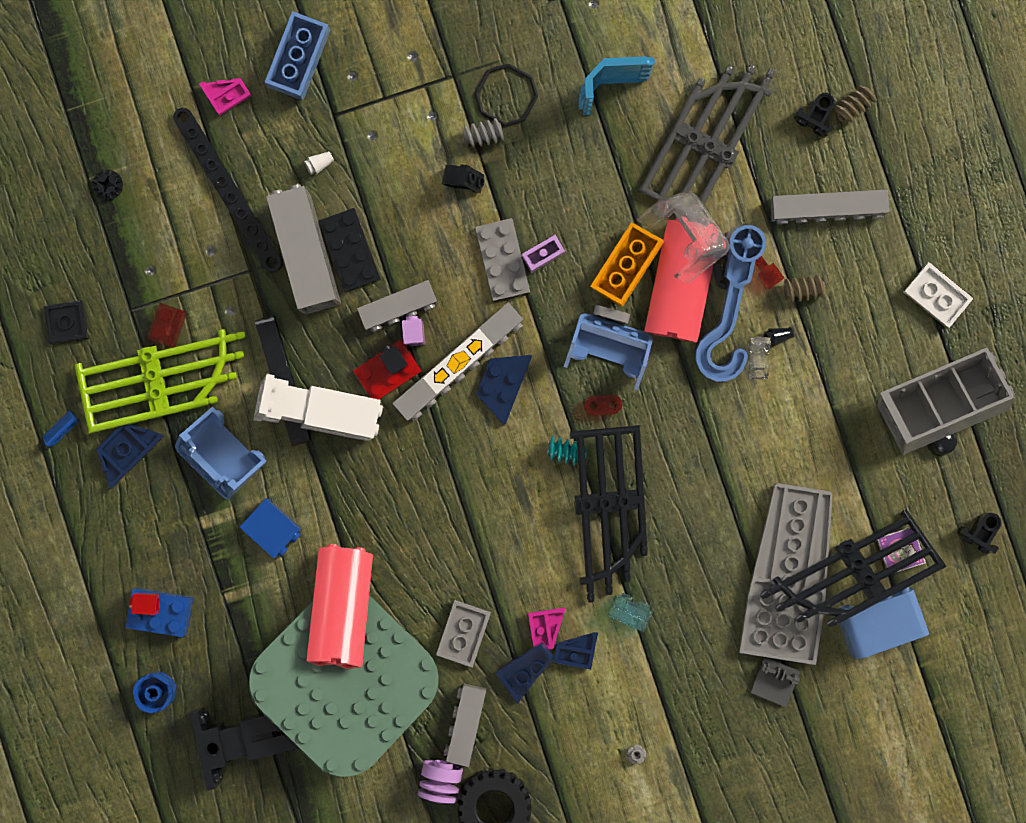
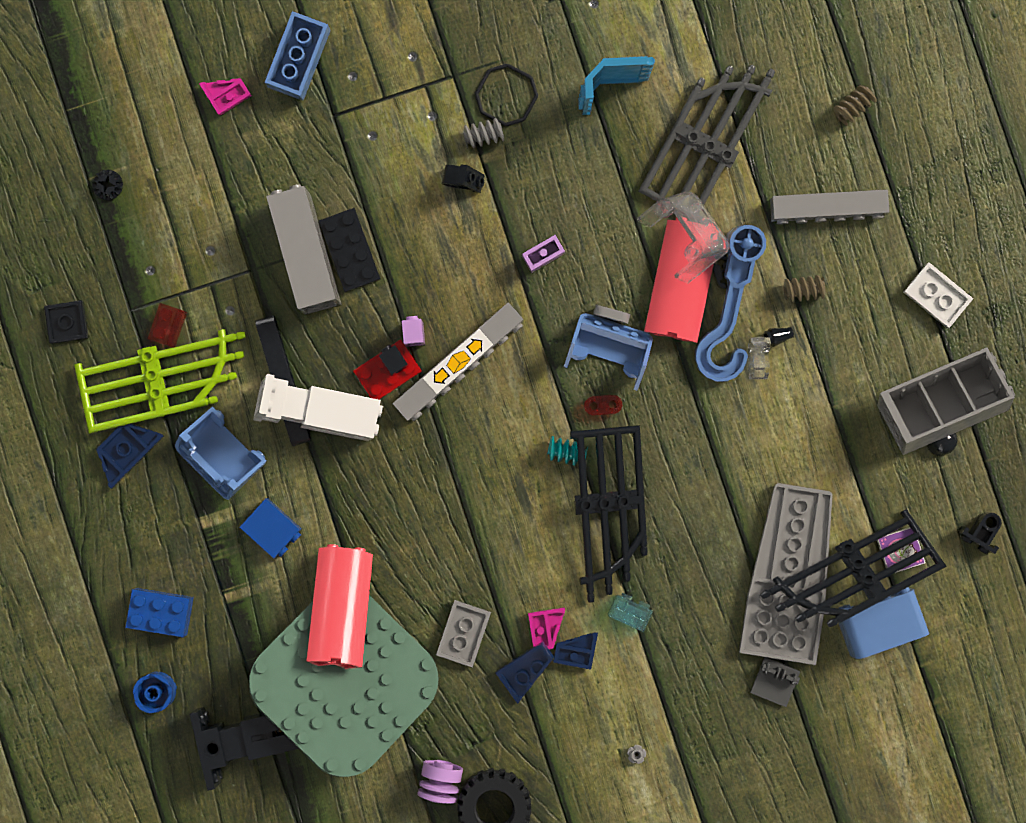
(60, 429): blue slope -> none
(145, 603): red brick -> none
(227, 189): black plate -> none
(318, 162): white cone -> none
(397, 306): light grey brick -> none
(466, 724): light grey brick -> none
(502, 259): light grey plate -> none
(502, 383): dark blue wing -> none
(627, 264): light orange brick -> none
(769, 274): clear red plate -> none
(817, 115): black pin -> none

